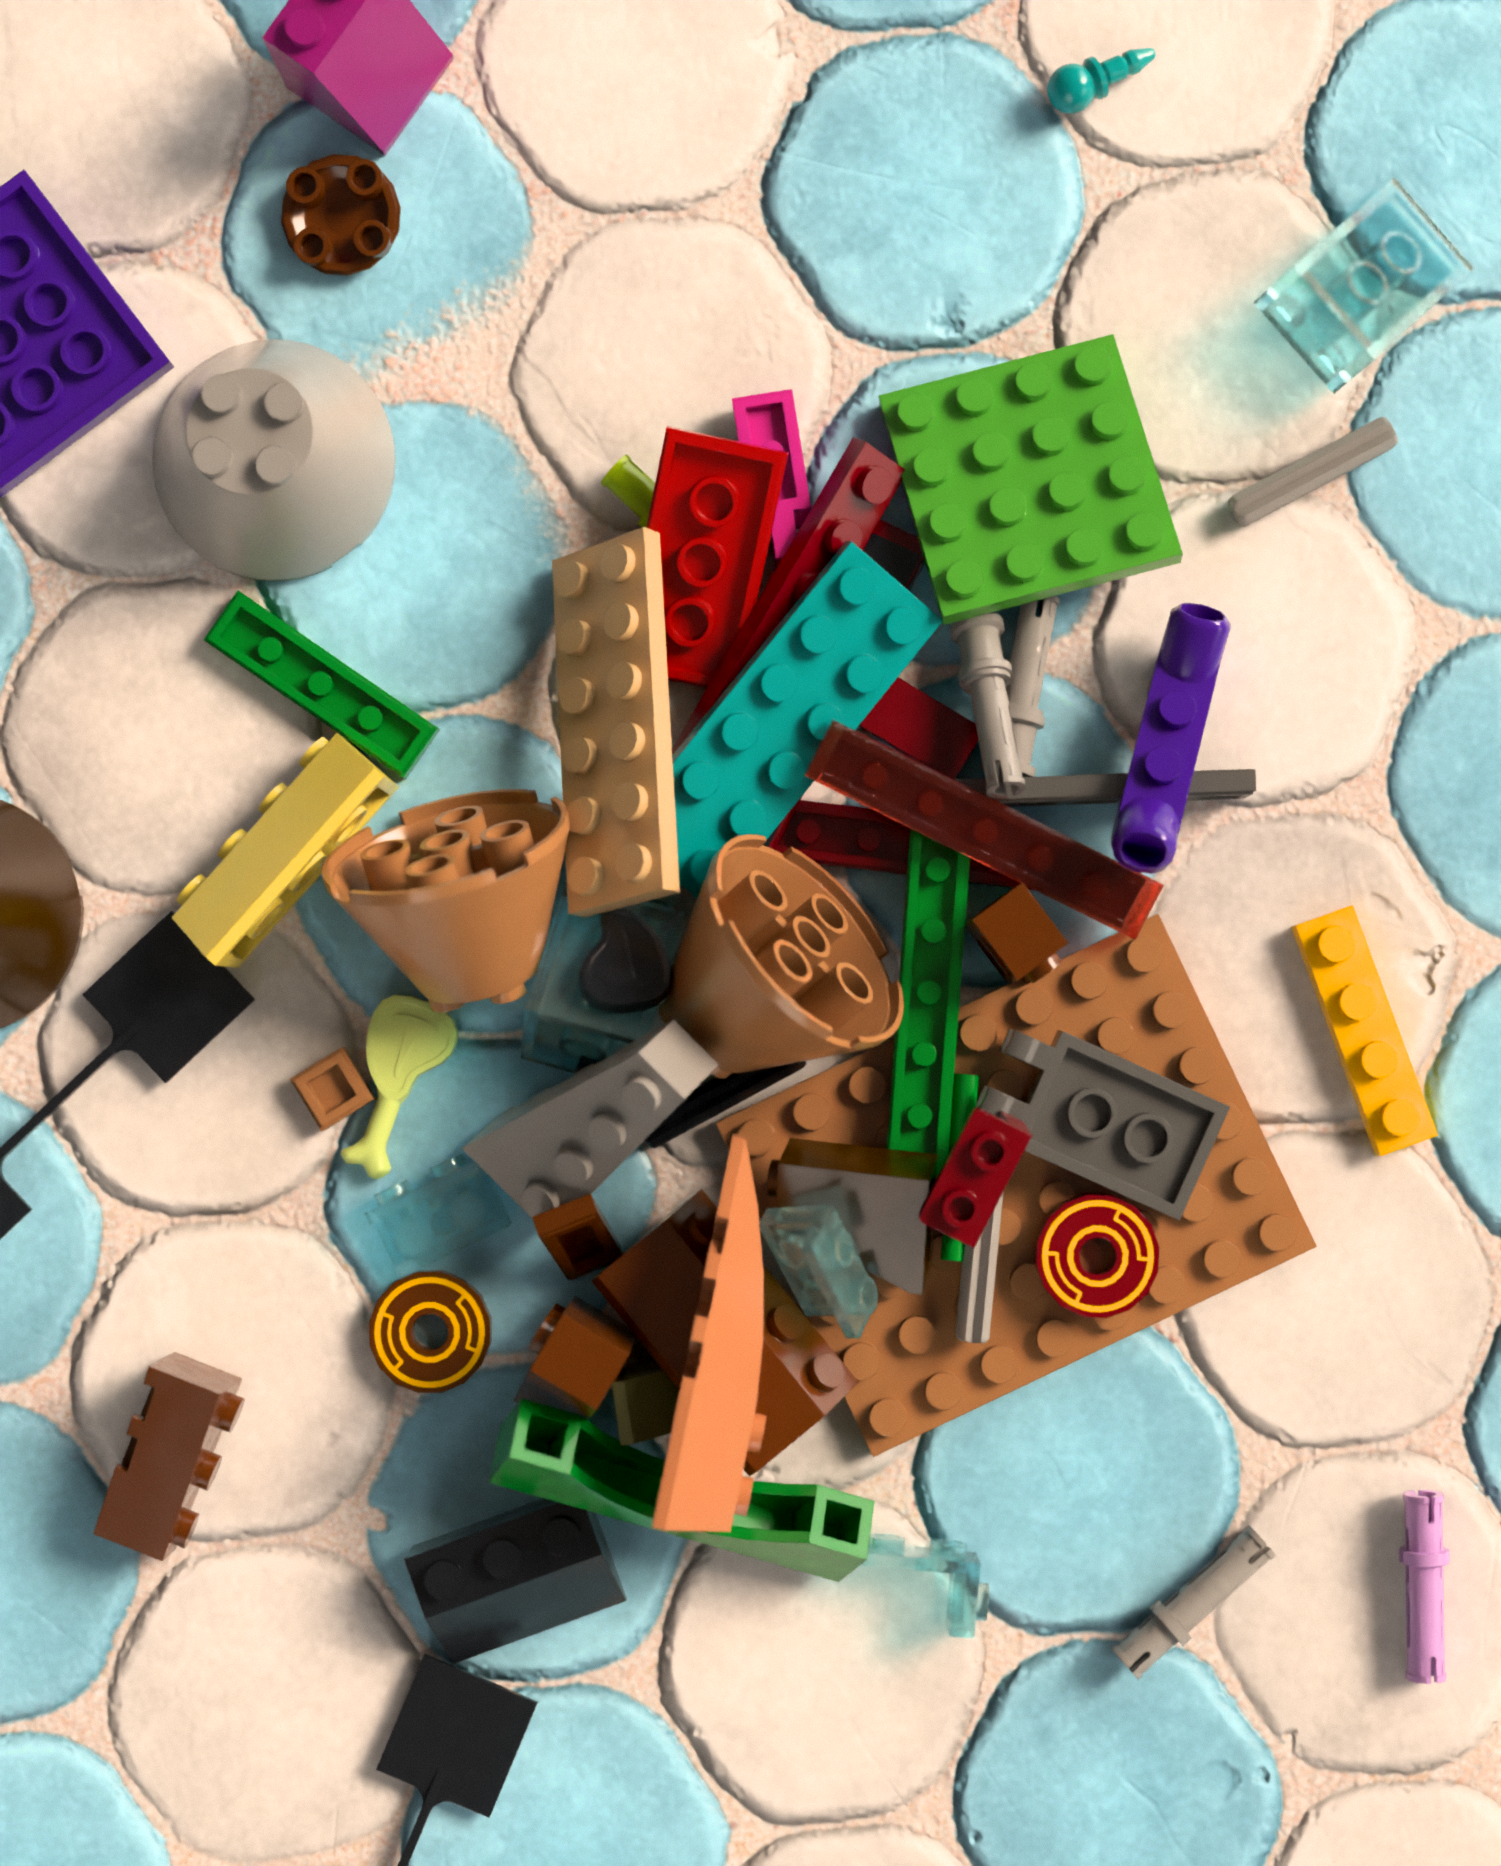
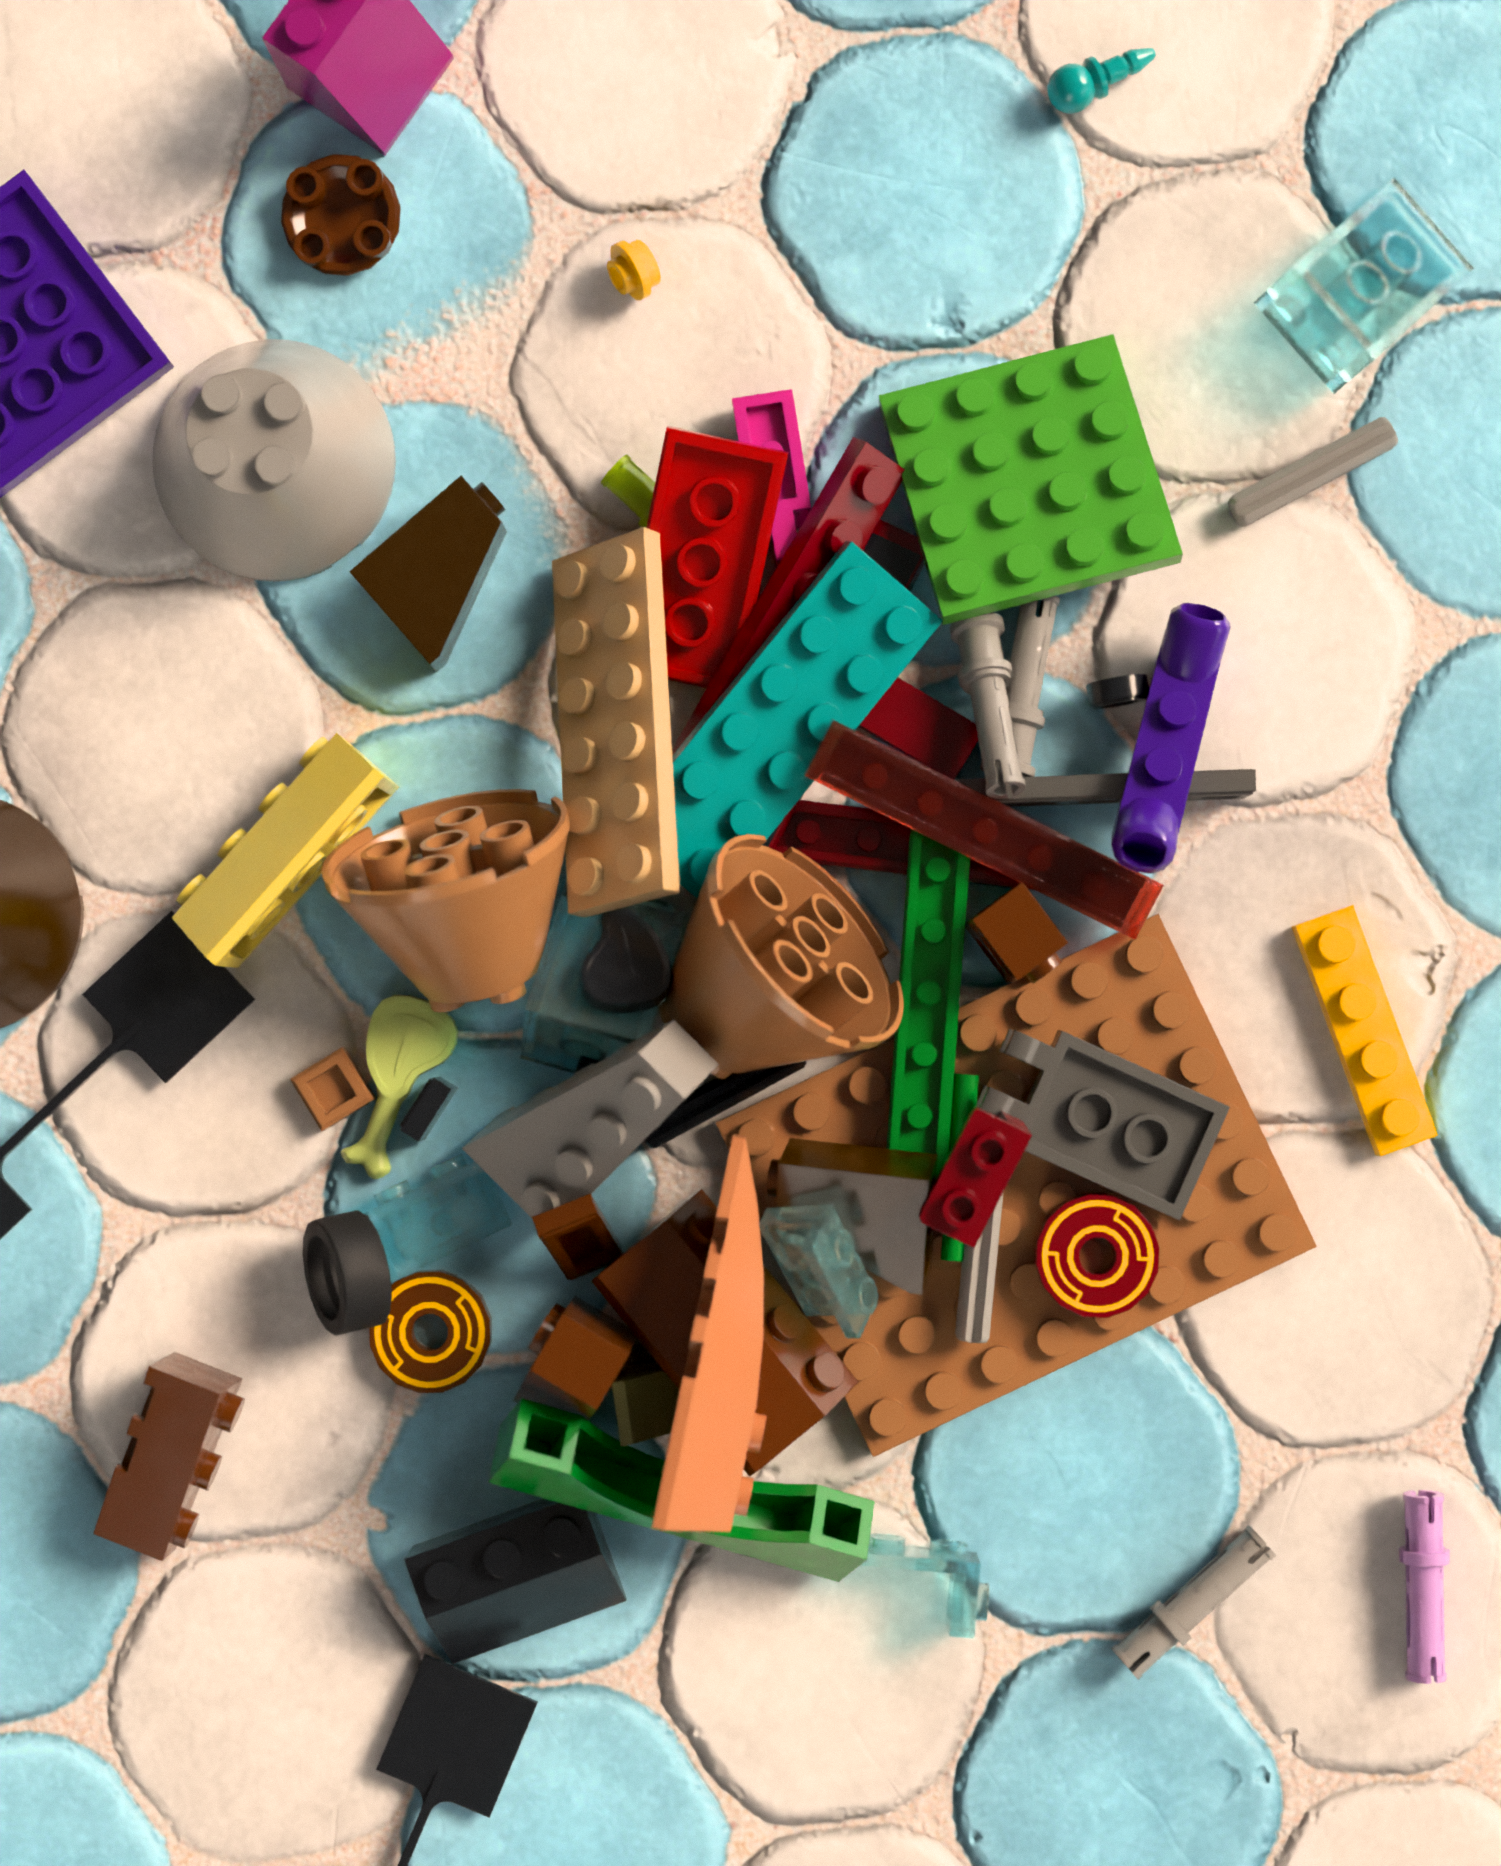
(321, 684): green tile -> none
(347, 1272): none -> black tyre
(428, 1108): none -> black tile
(435, 567): none -> dark brown slope
(633, 269): none -> yellow plate
(1118, 691): none -> black tile

